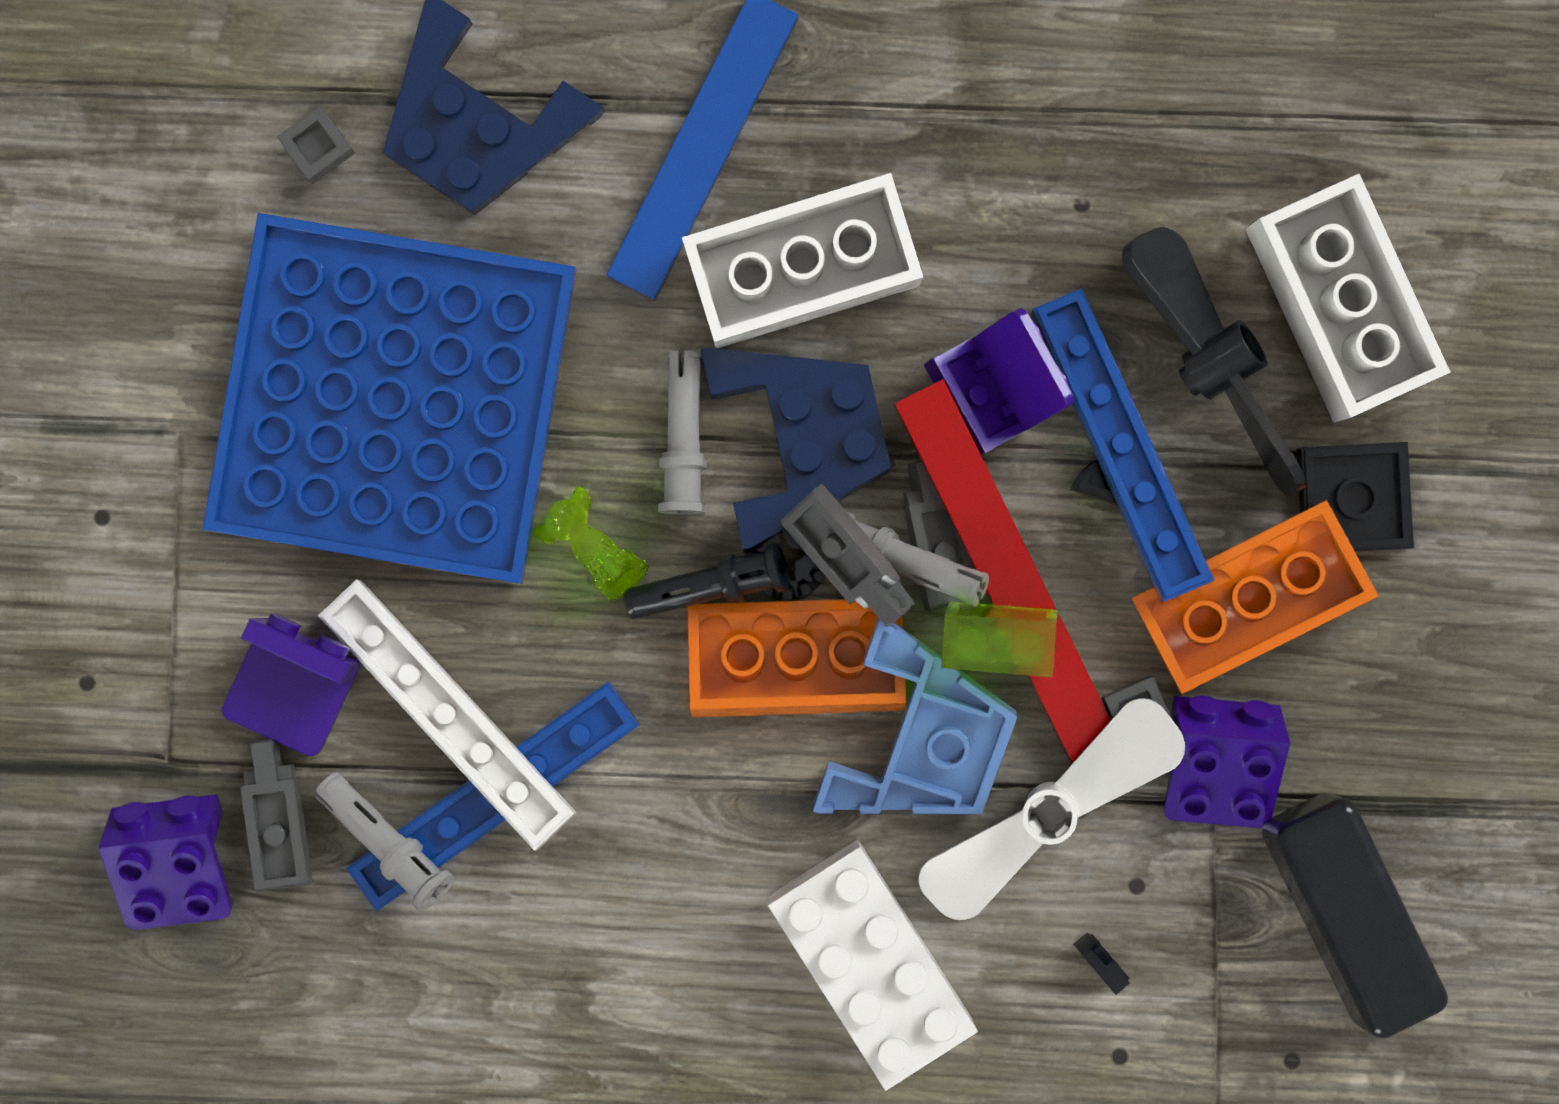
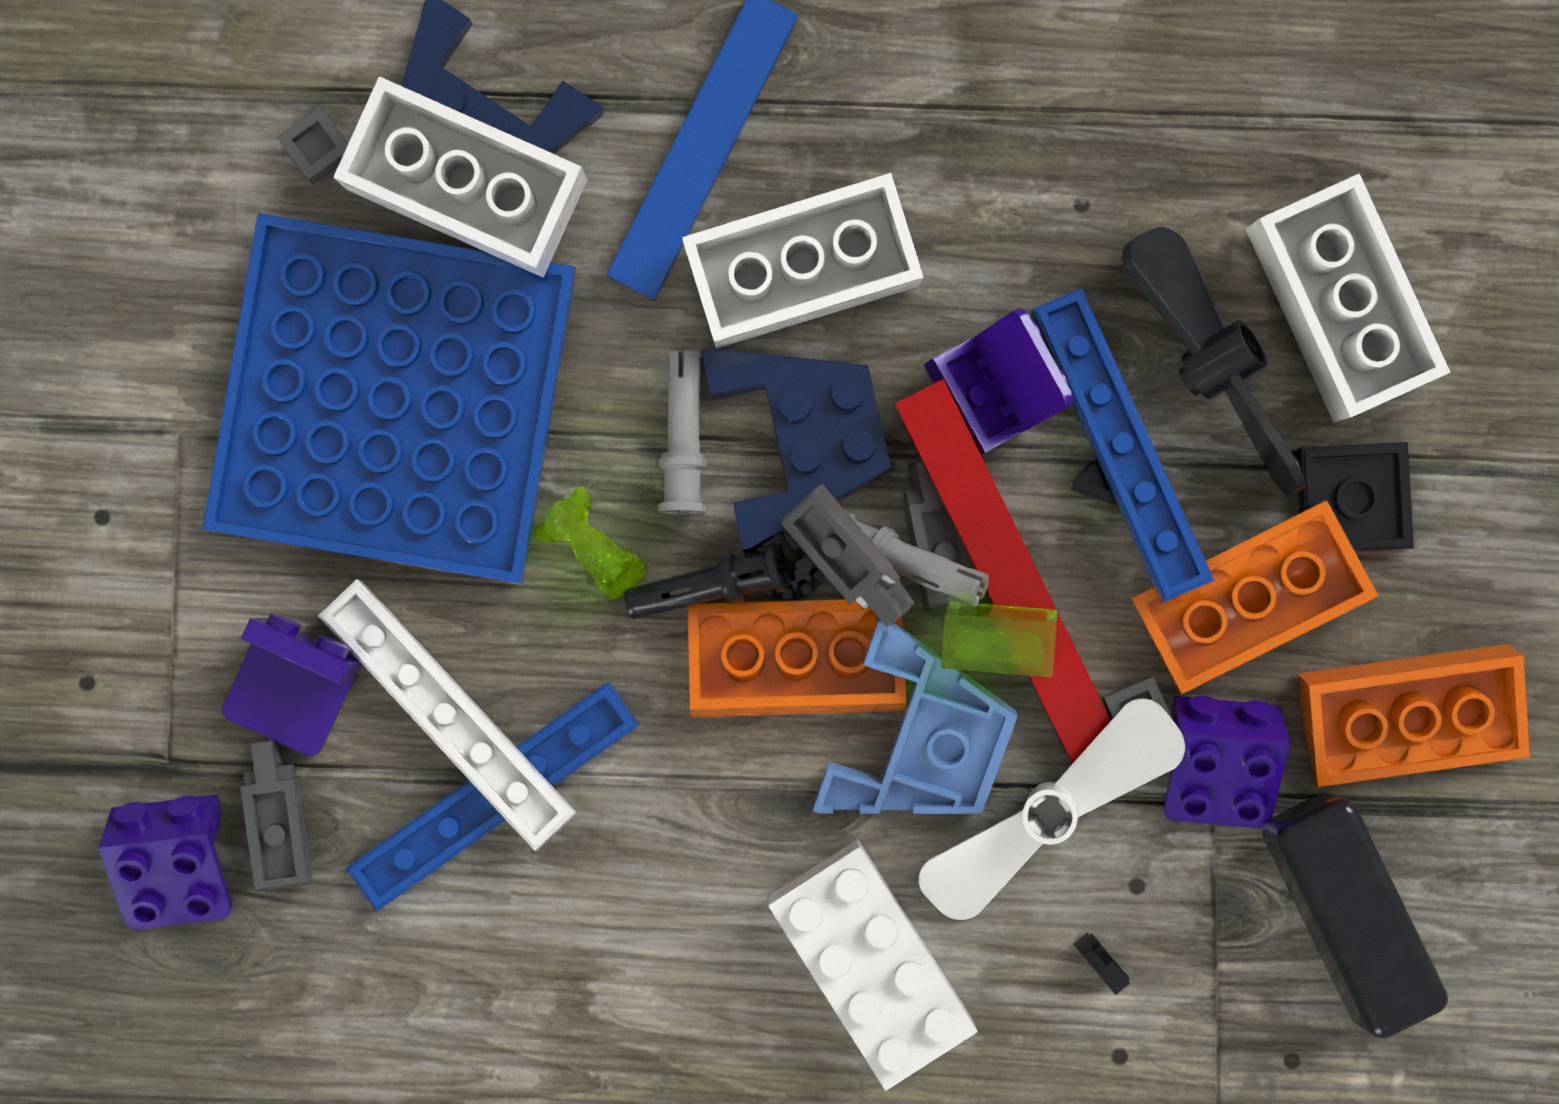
(399, 856): light grey pin -> none
(461, 176): none -> white brick
(1415, 714): none -> orange slope

